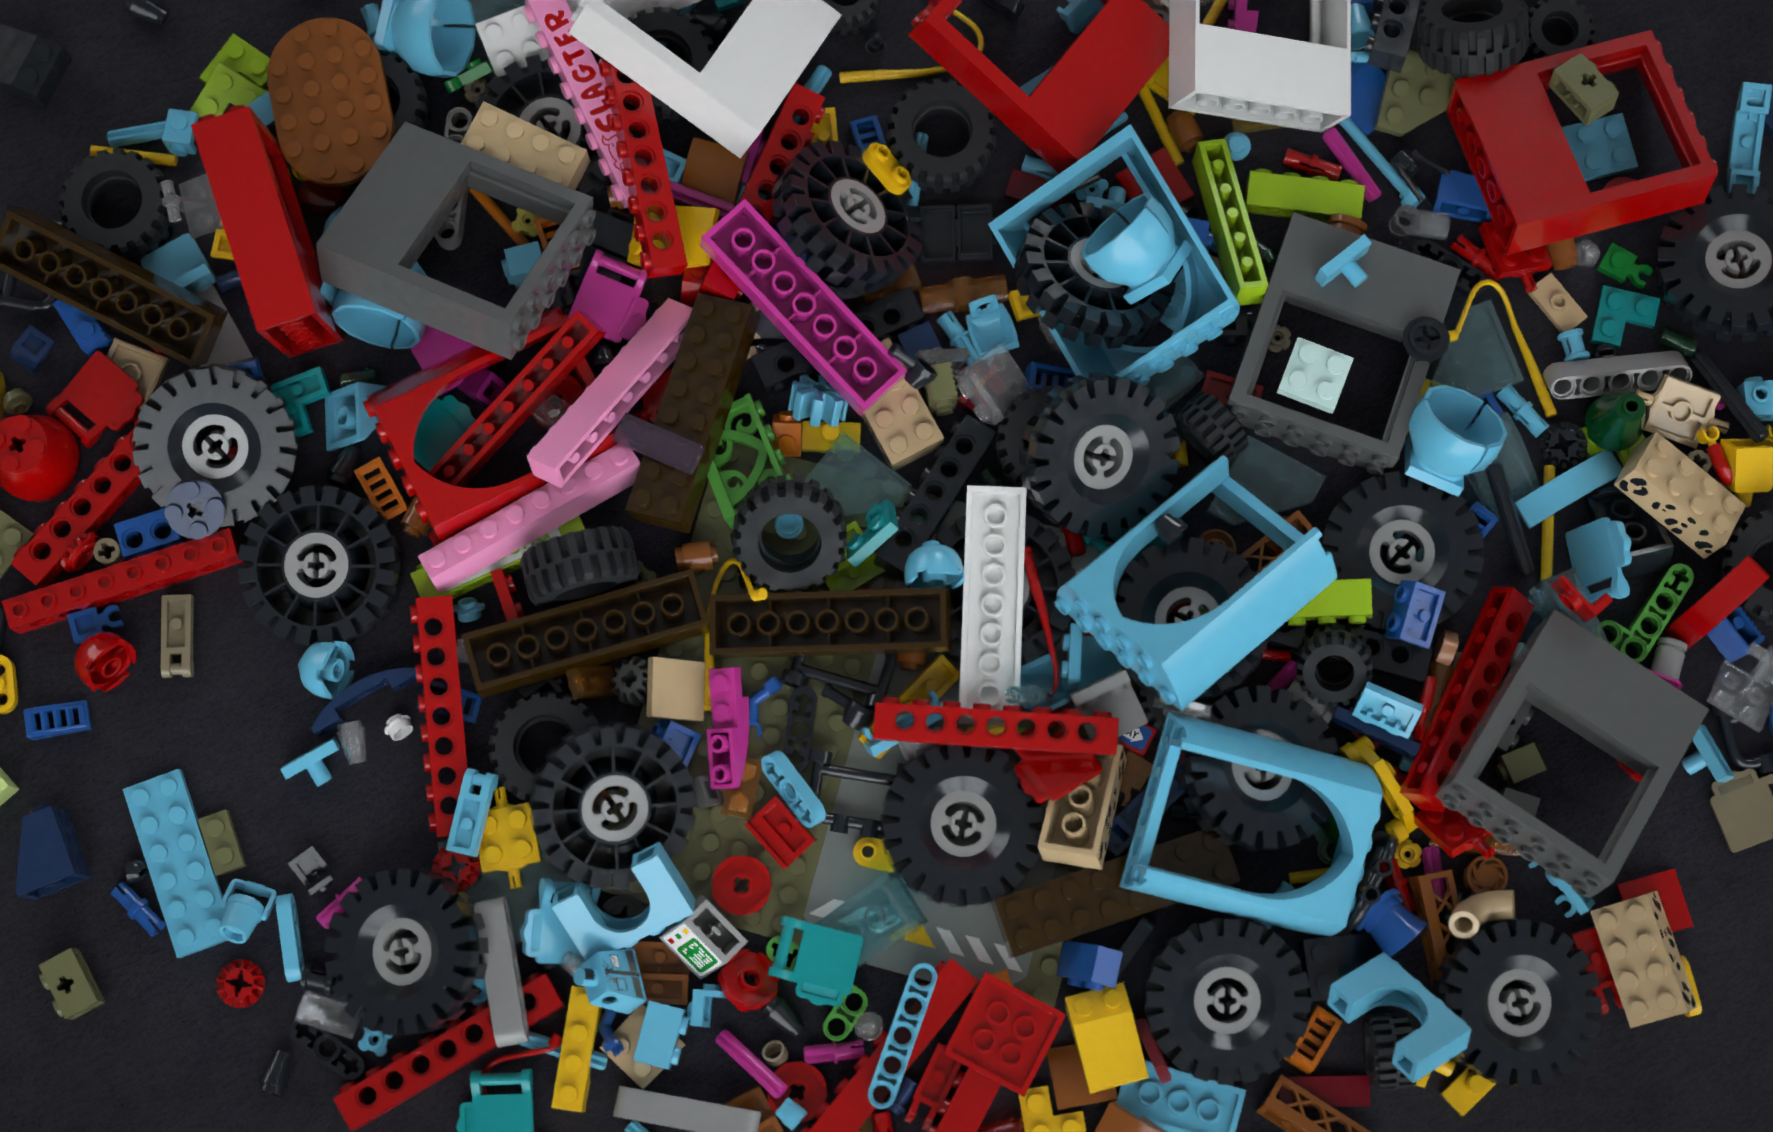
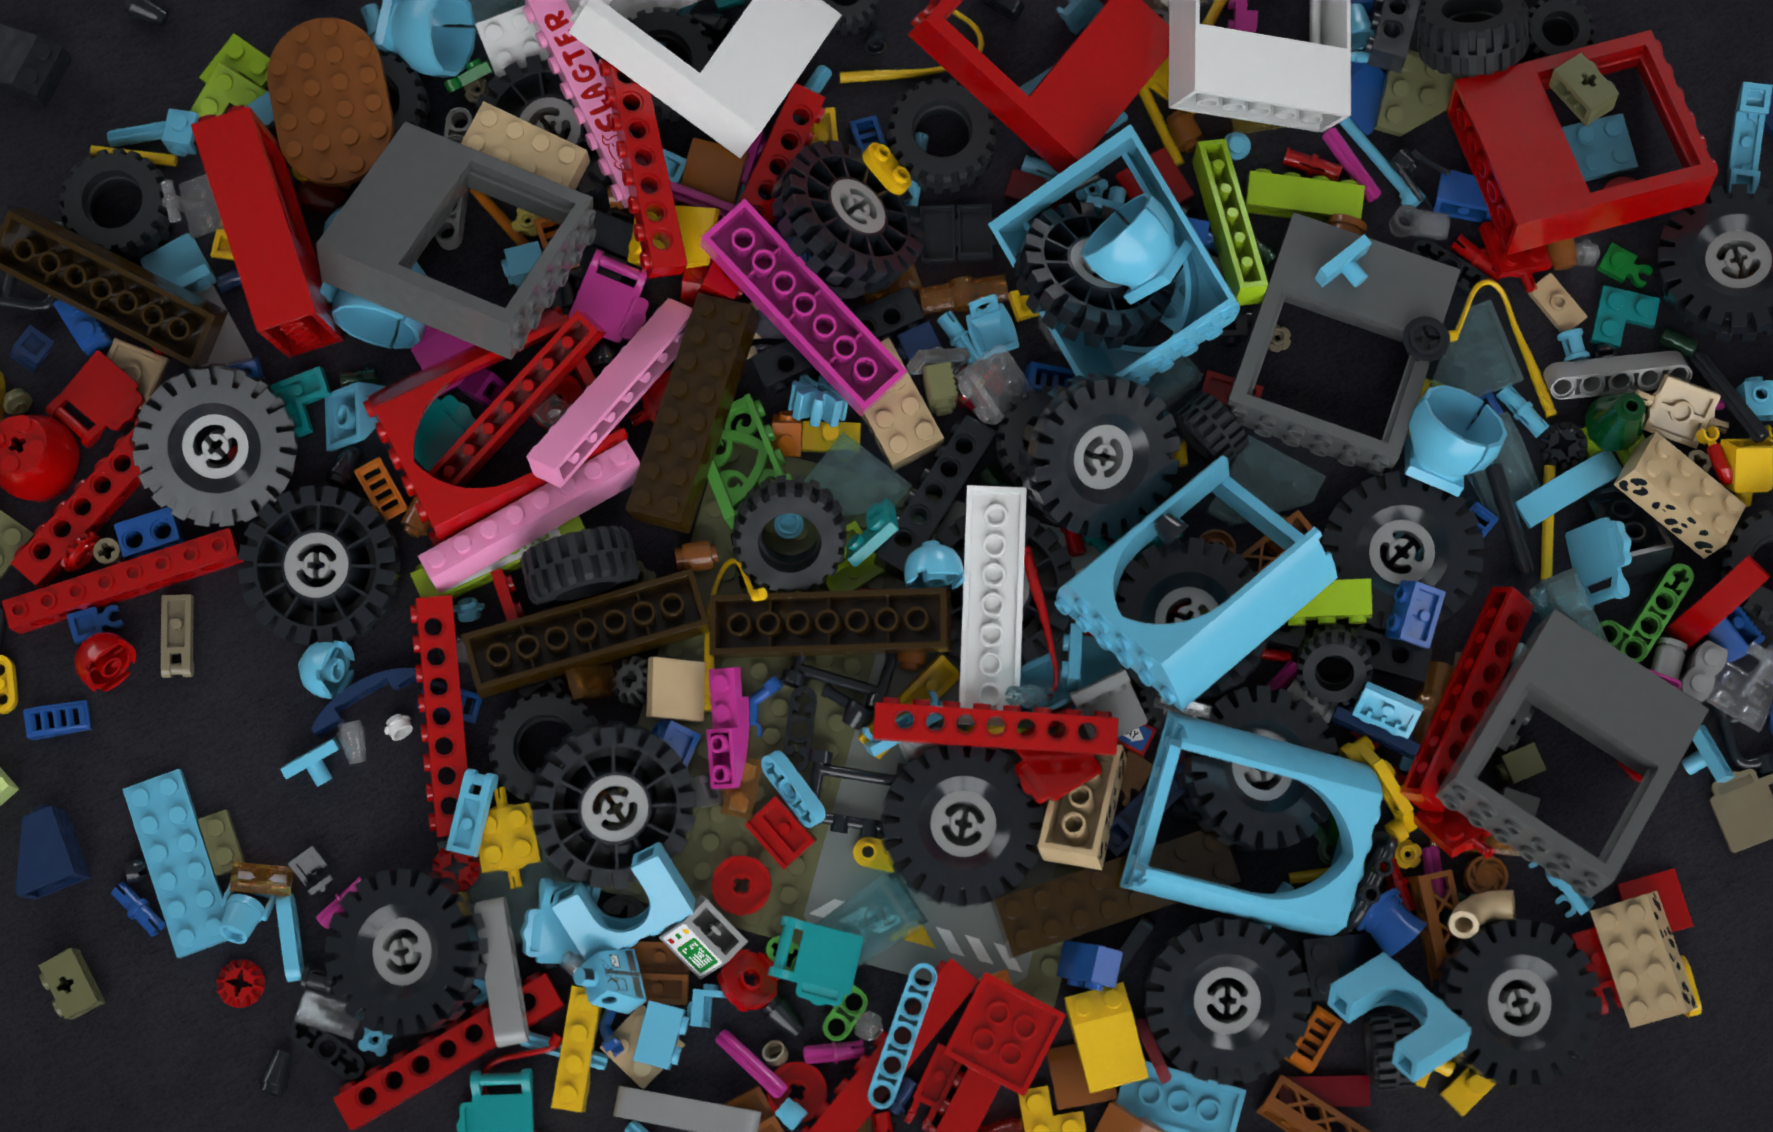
(195, 491): dark blue plate -> none
(261, 879): none -> clear orange piece
(658, 443): clear purple plate -> none
(919, 371): black bar -> none
(1315, 375): light aqua plate -> none
(1426, 700): red piece -> none
(1446, 647): nougat beam -> none
(1576, 602): red piece -> none
(1701, 669): none -> light grey brick

